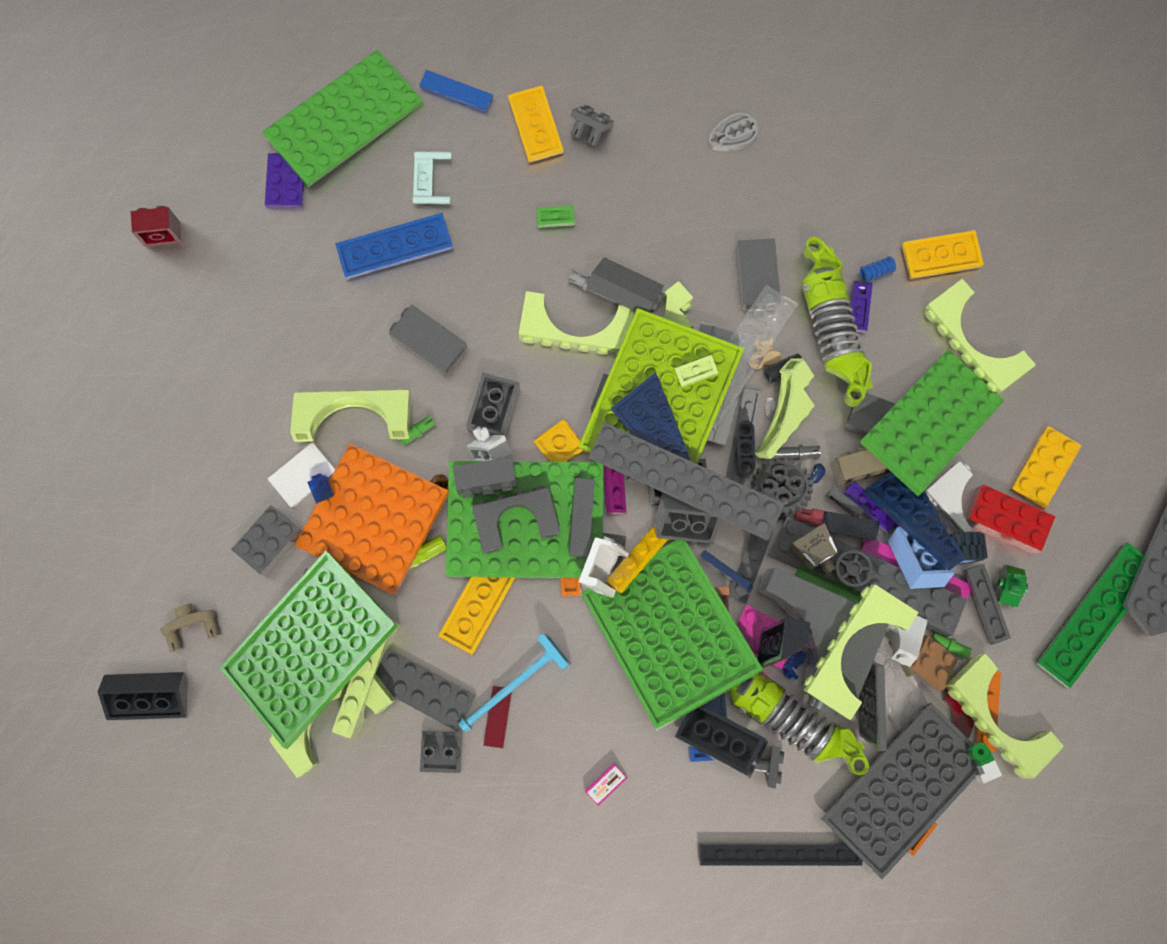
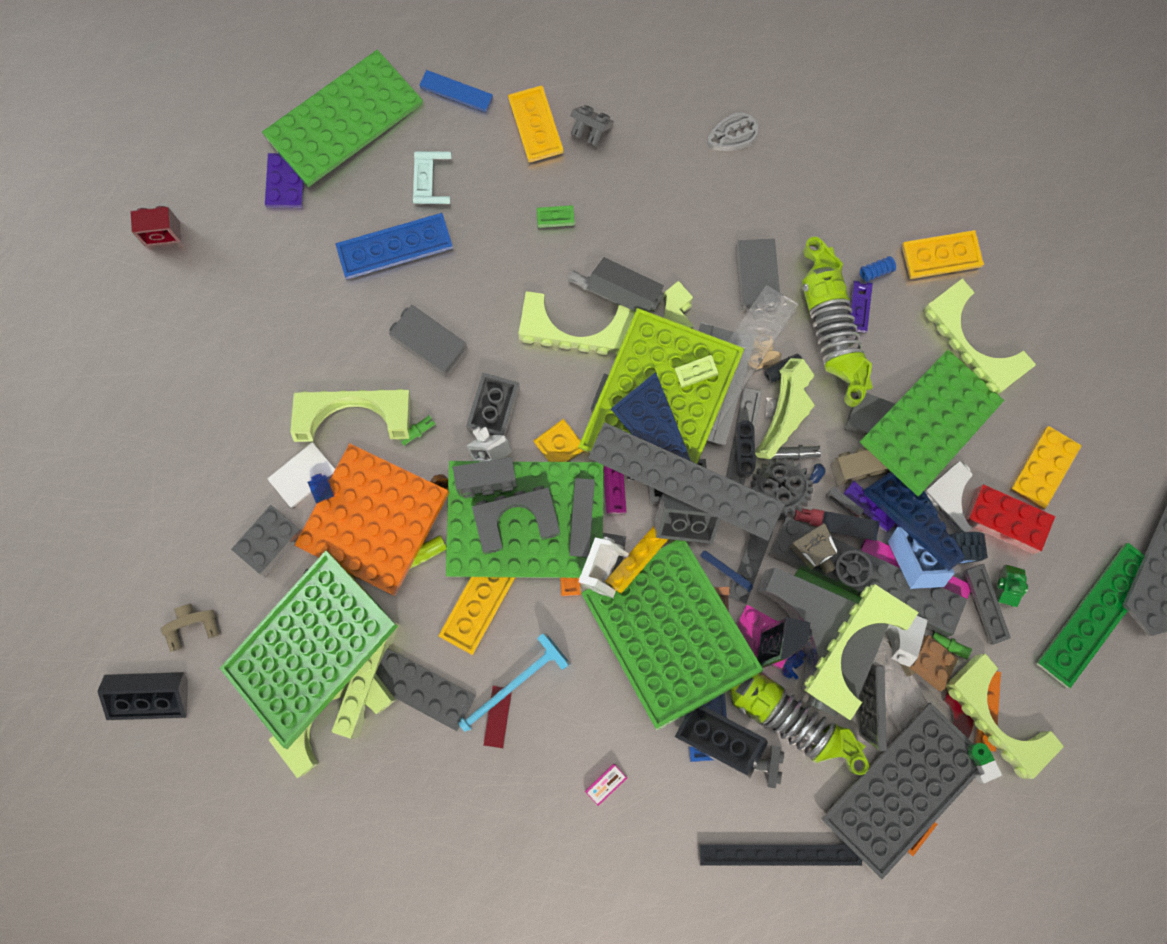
(441, 752): dark grey plate -> none

